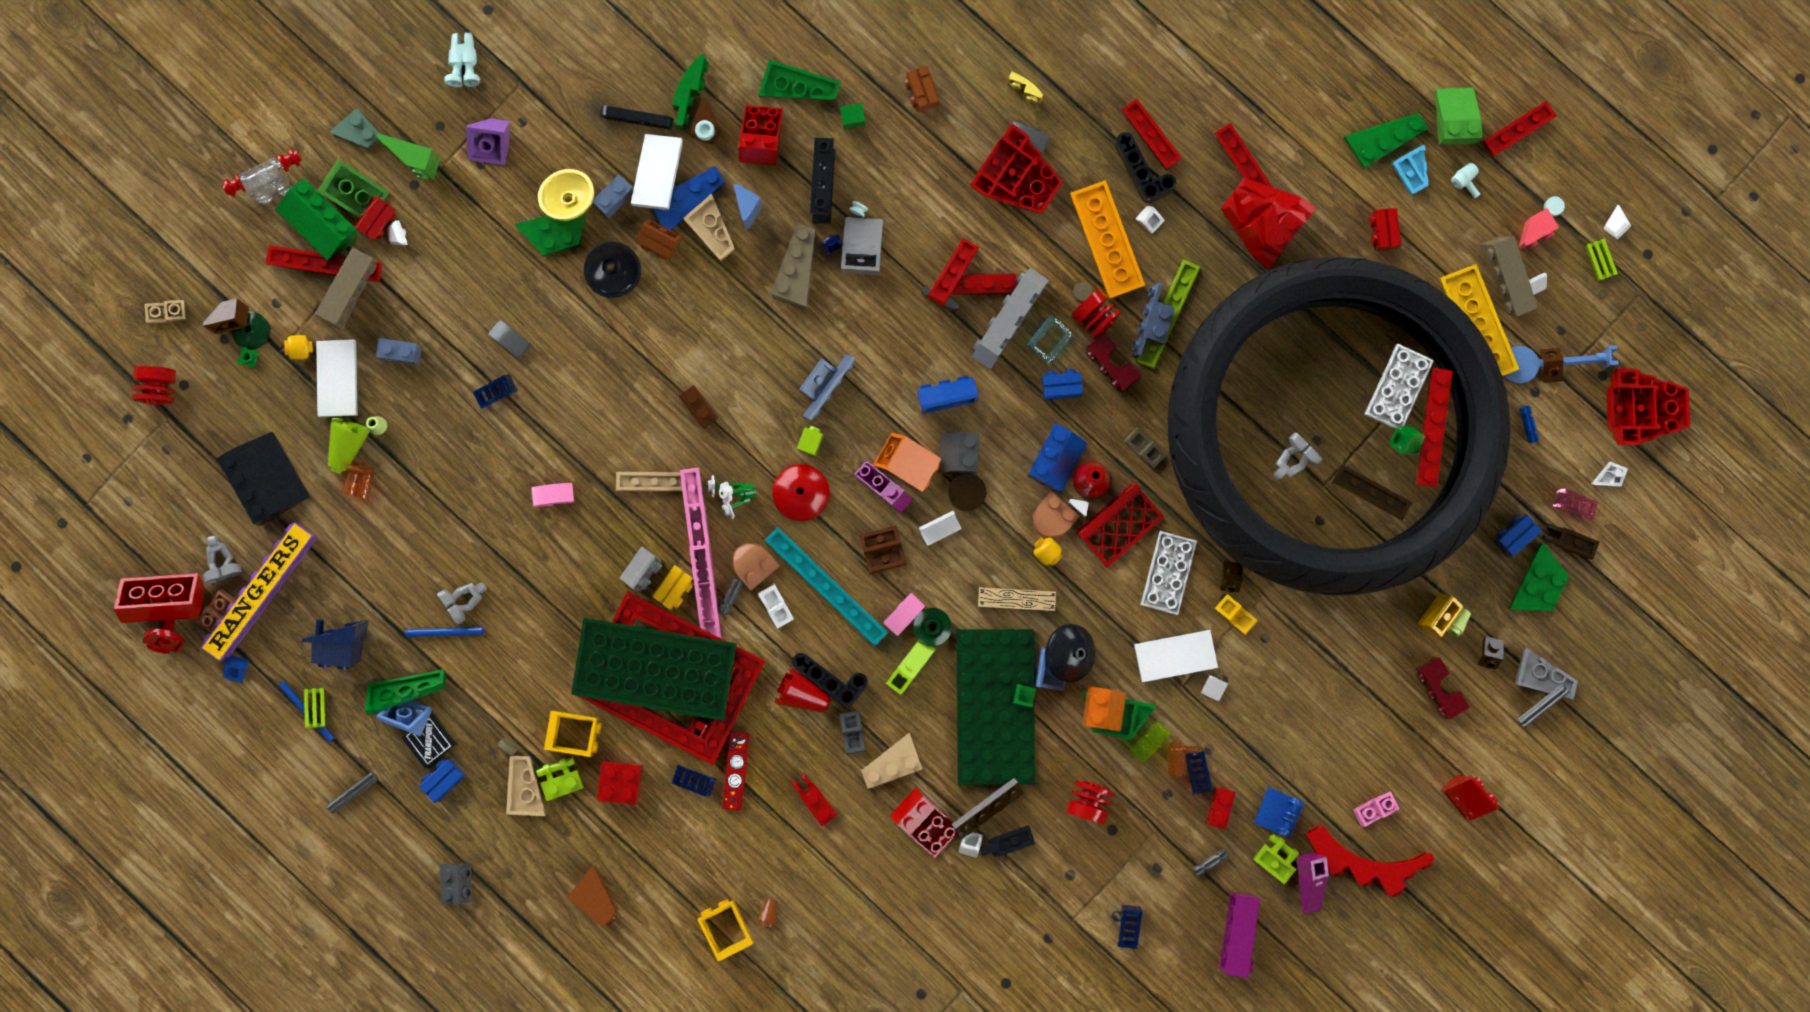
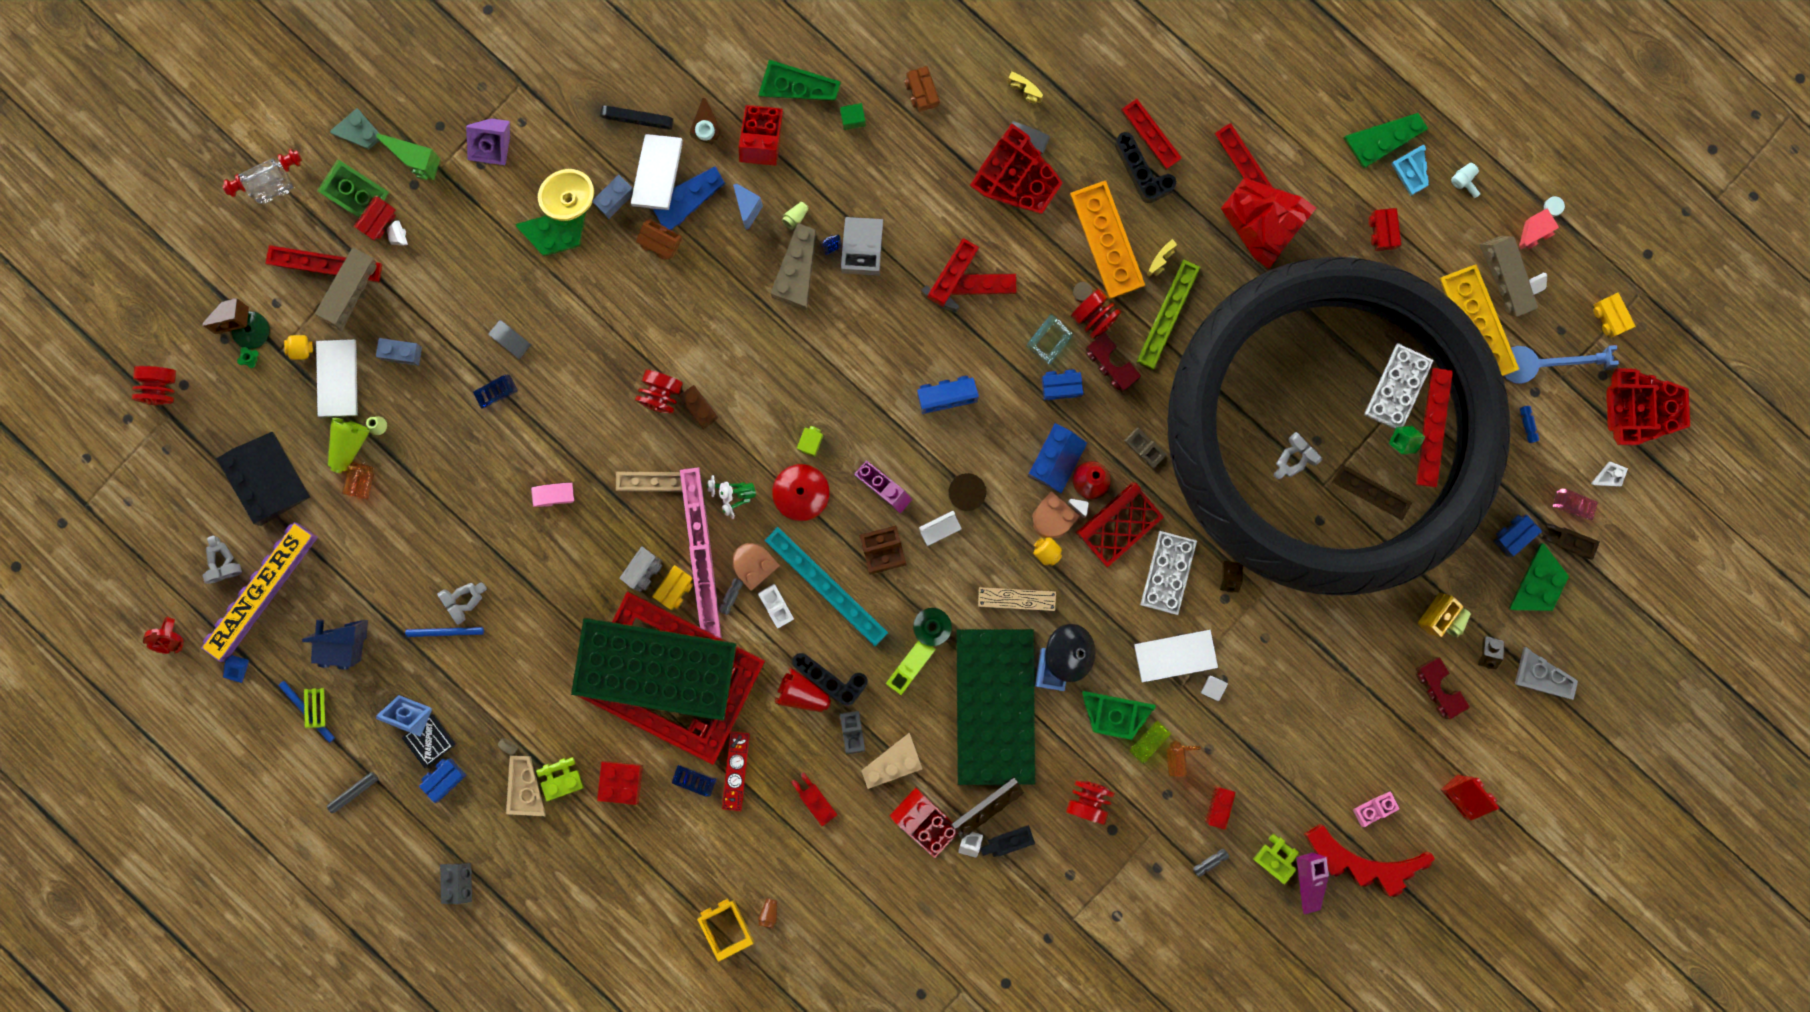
(159, 598): red brick -> none
(165, 312): tan slope -> none
(215, 610): nougat slope -> none
(316, 220): green slope -> none
(397, 691): green wing -> none
(462, 55): light aqua piece -> none
(552, 733): yellow window -> none
(594, 898): dark orange slope -> none
(615, 281): black dish -> none
(659, 391): none -> red wheel
(690, 84): green slope -> none
(710, 228): tan wing -> none
(795, 215): none -> yellowish green cone
(822, 180): black fence -> none
(822, 382): sand blue bracket -> none
(858, 209): light aqua bush -> none
(904, 614): bright pink slope -> none
(907, 461): orange slope -> none
(959, 452): dark grey slope -> none
(1010, 317): light grey brick -> none
(1024, 695): green panel -> none
(1104, 708): orange slope -> none
(1125, 911): clear blue slope -> none
(1150, 219): white slope -> none
(1155, 322): sand blue bracket -> none
(1159, 262): none -> light yellow slope
(1202, 789): clear blue slope -> none
(1236, 614): yellow slope -> none
(1239, 934): magenta brick -> none
(1279, 812): blue hinge -> none
(1458, 116): bright green slope -> none
(1519, 129): red plate -> none
(1543, 705): axle -> none
(1552, 365): reddish brown bracket -> none
(1608, 258): lime tile -> none
(1613, 315): none -> yellow brick
(1617, 223): white piece -> none

